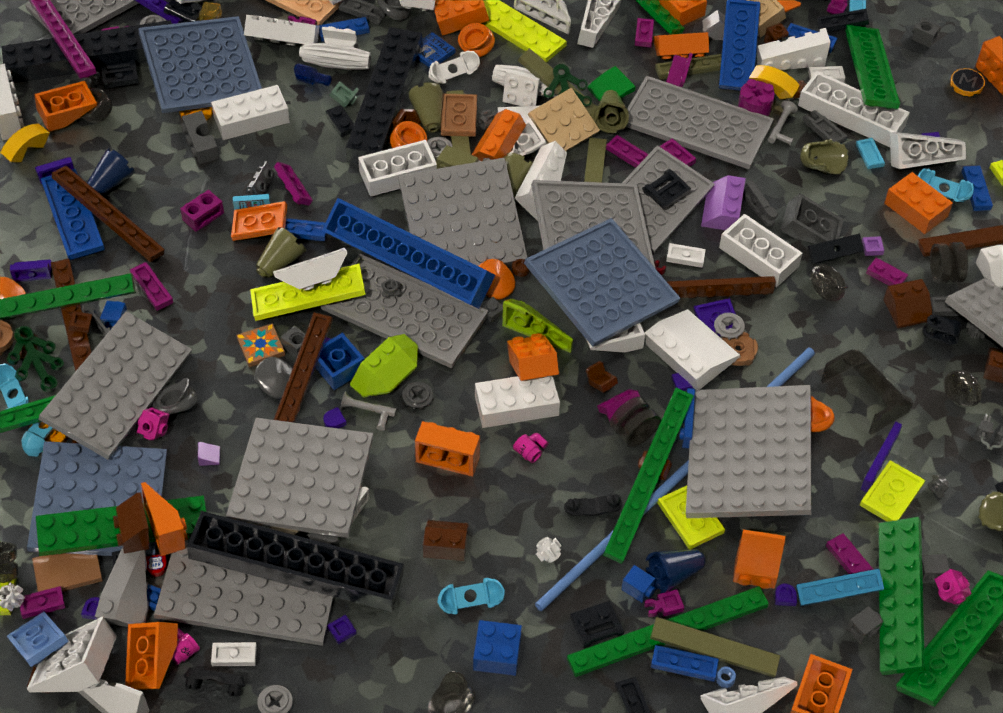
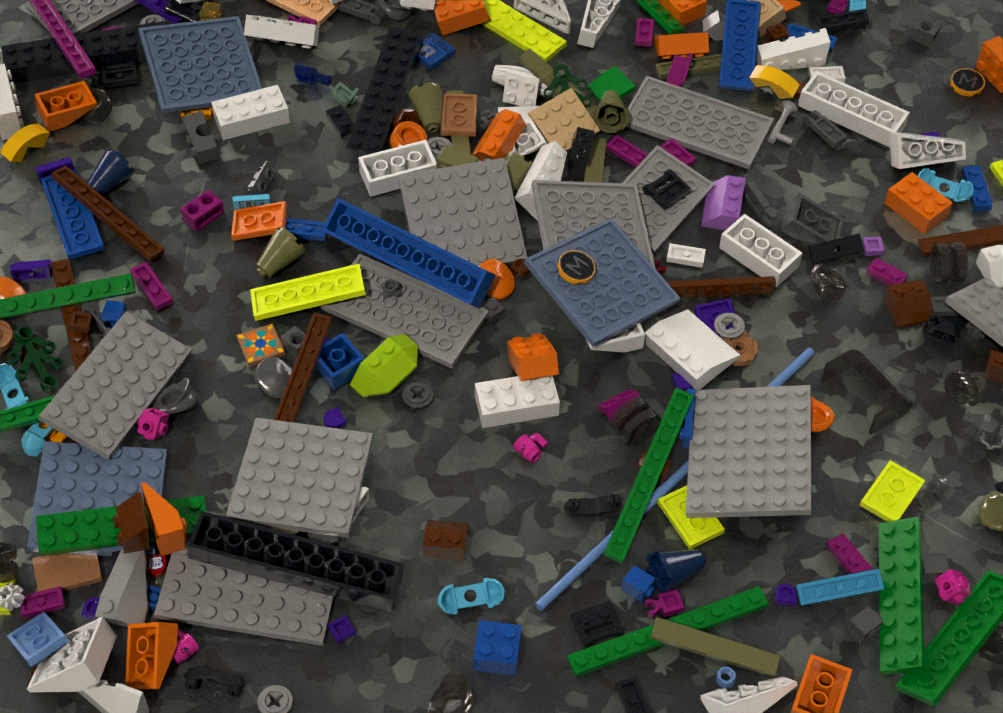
(208, 454): slope -> none
(234, 654): white plate -> none
(293, 184): magenta plate -> none
(312, 271): white wedge -> none
(338, 51): white plate -> none
(359, 25): blue plate -> none
(385, 411): light grey piece -> none
(447, 448): orange brick -> none
(466, 63): white piece -> none
(476, 38): orange piece -> none
(528, 321): lime wedge -> none
(548, 549): white gear -> none
(576, 267): none -> tile
(580, 148): none -> black brick
(600, 378): reddish brown bracket -> none
(684, 663): blue plate -> none
(757, 97): magenta brick -> none
(758, 559): orange slope -> none
(830, 155): olive piece -> none
(870, 153): medium azure tile -> none
(872, 67): green plate -> none
(881, 457): dark purple tile -> none

